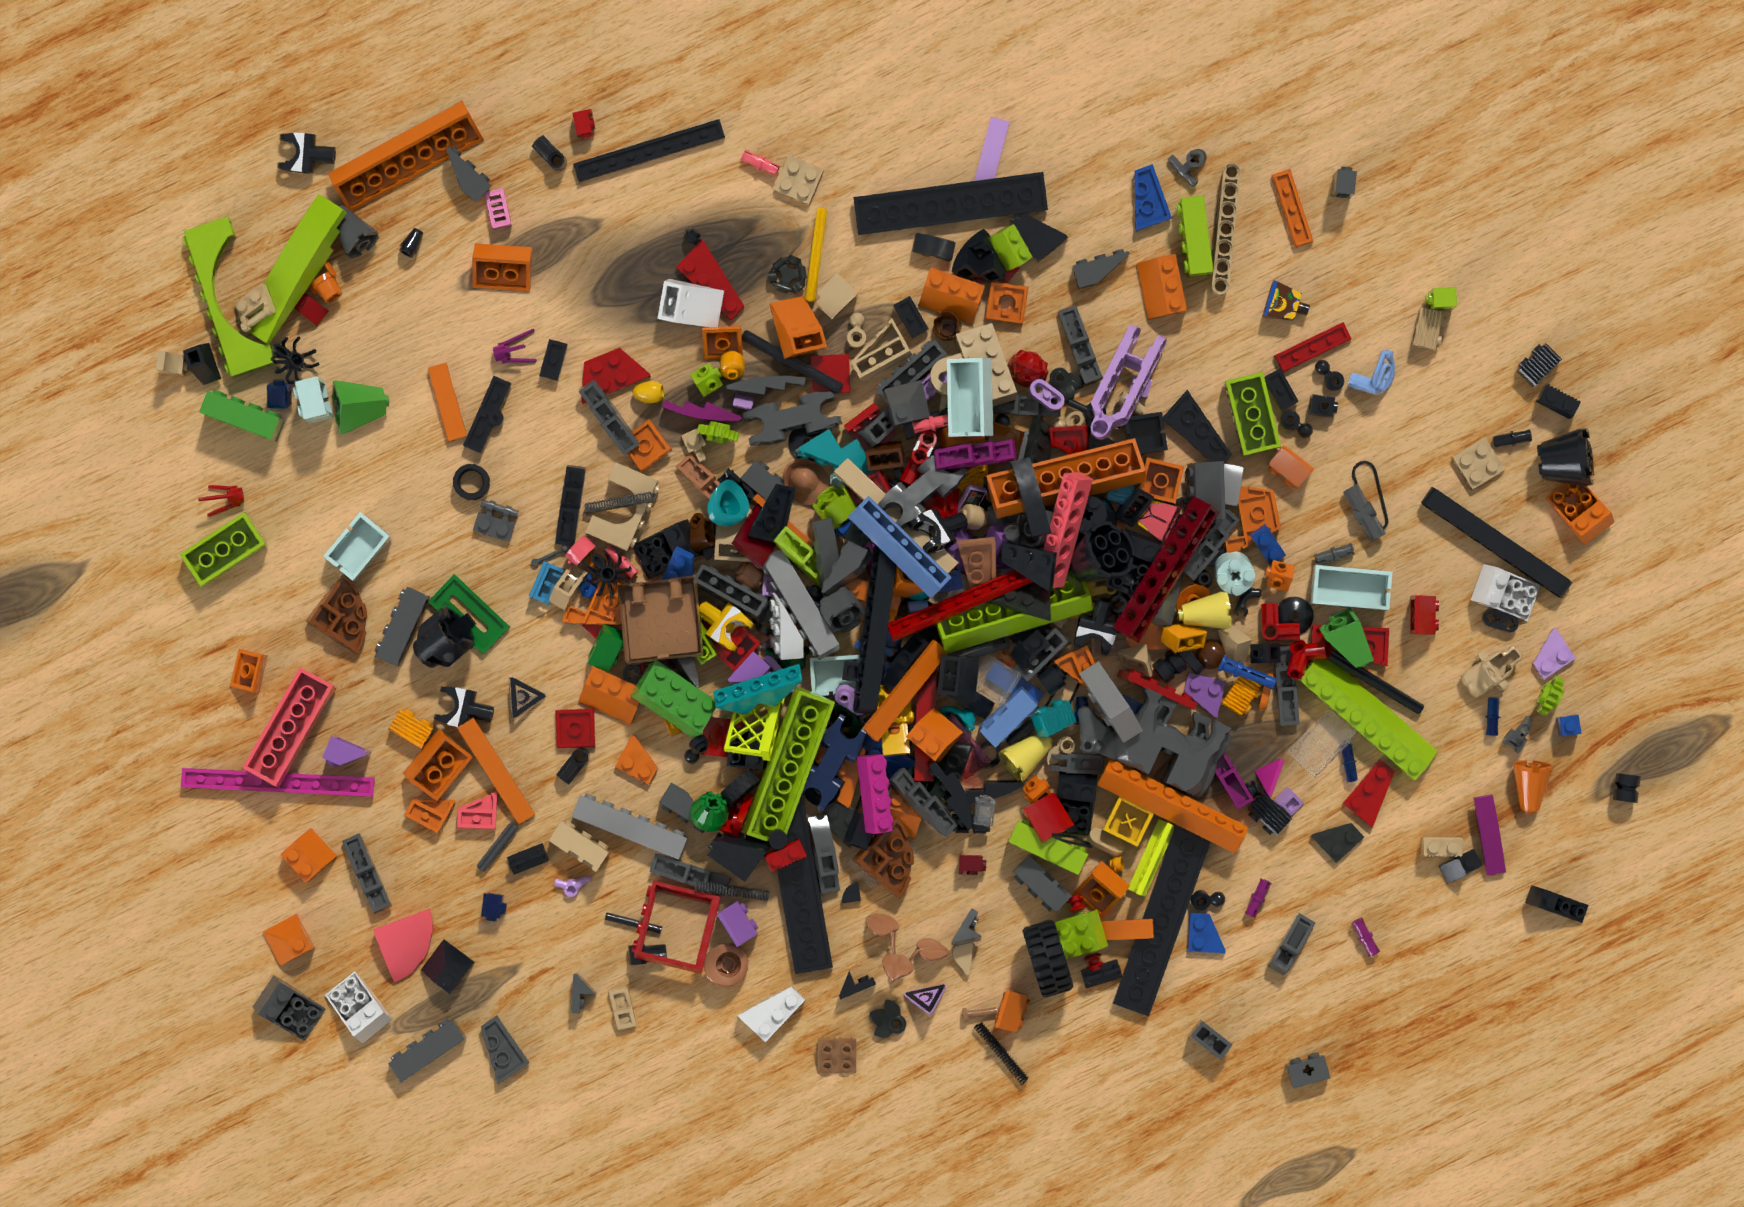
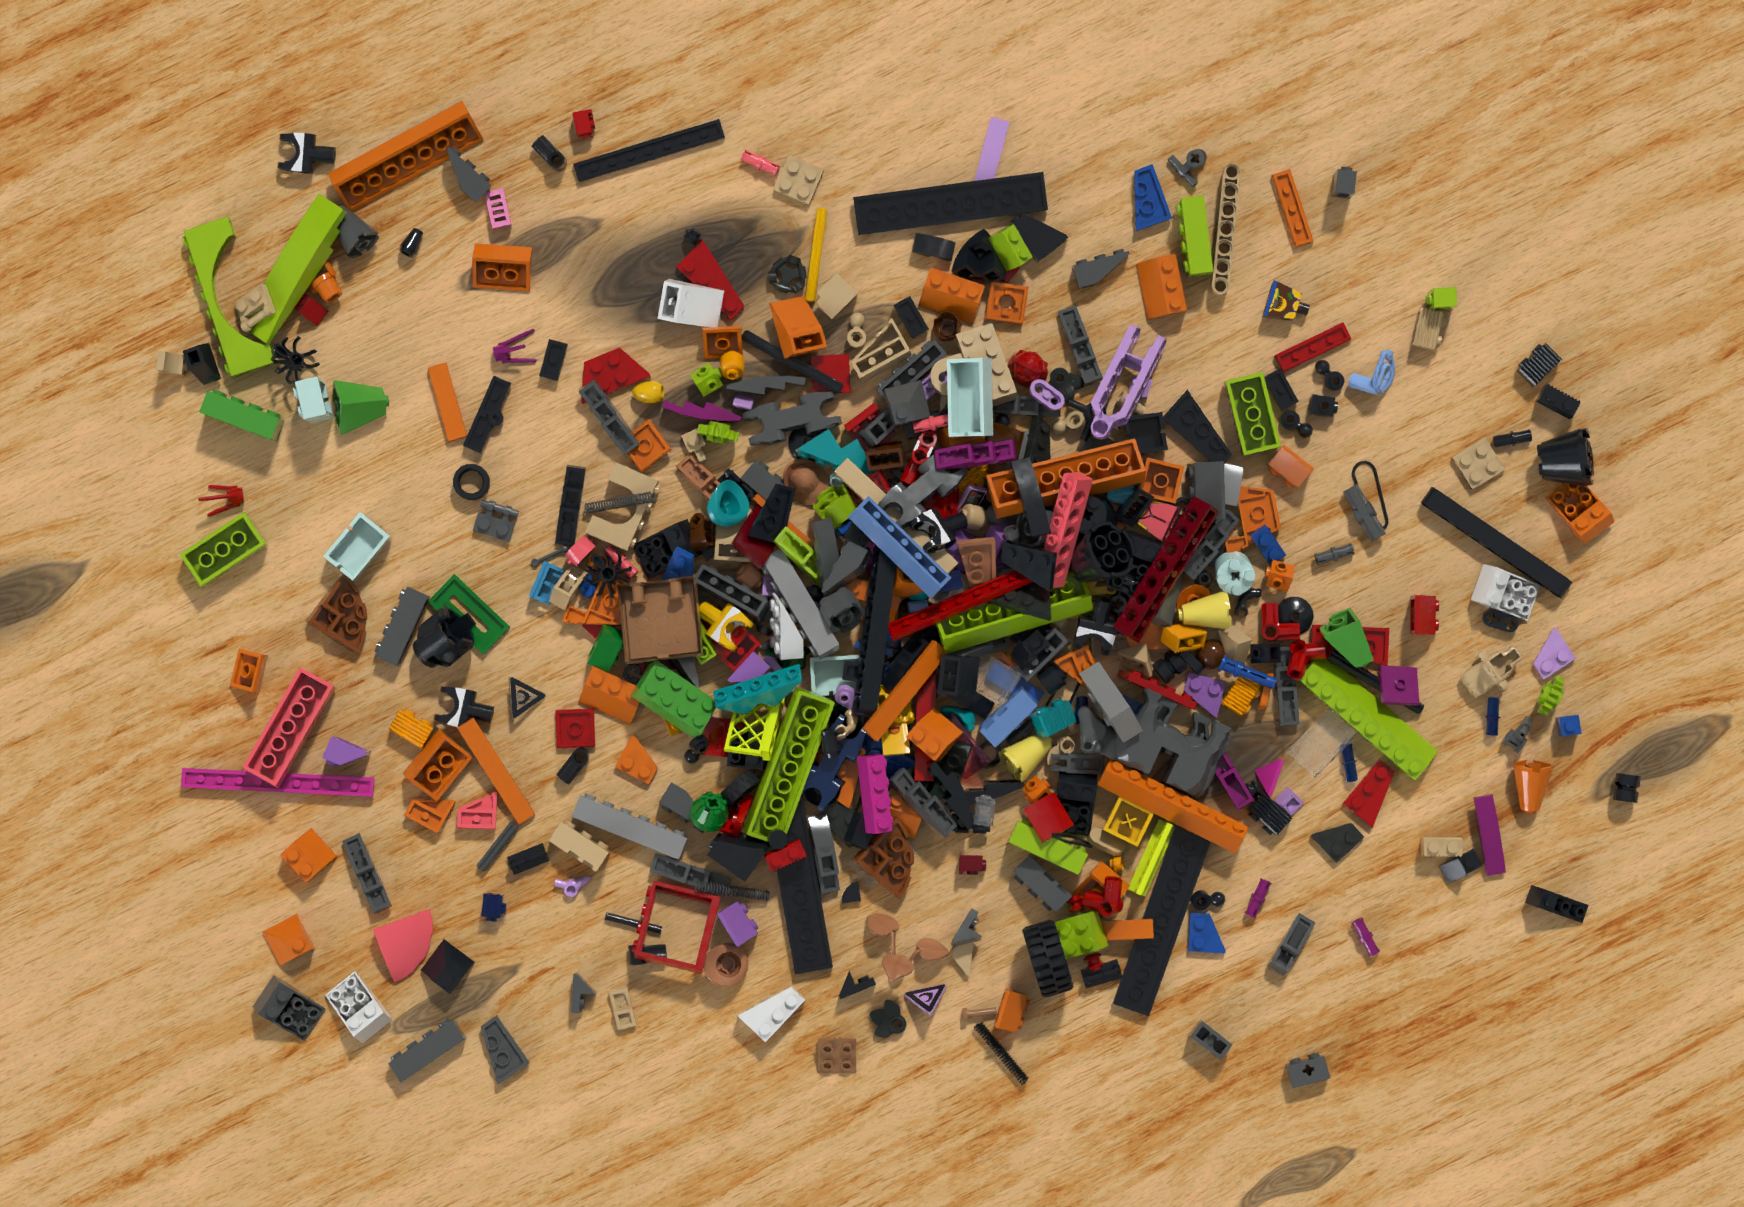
(279, 394): clear blue brick -> none
(830, 744): none -> black cone
(851, 722): none -> tan piece
(1070, 438): red tile -> none
(1111, 896): none -> red piece
(1351, 587): light aqua piece -> none
(1399, 685): none -> magenta plate

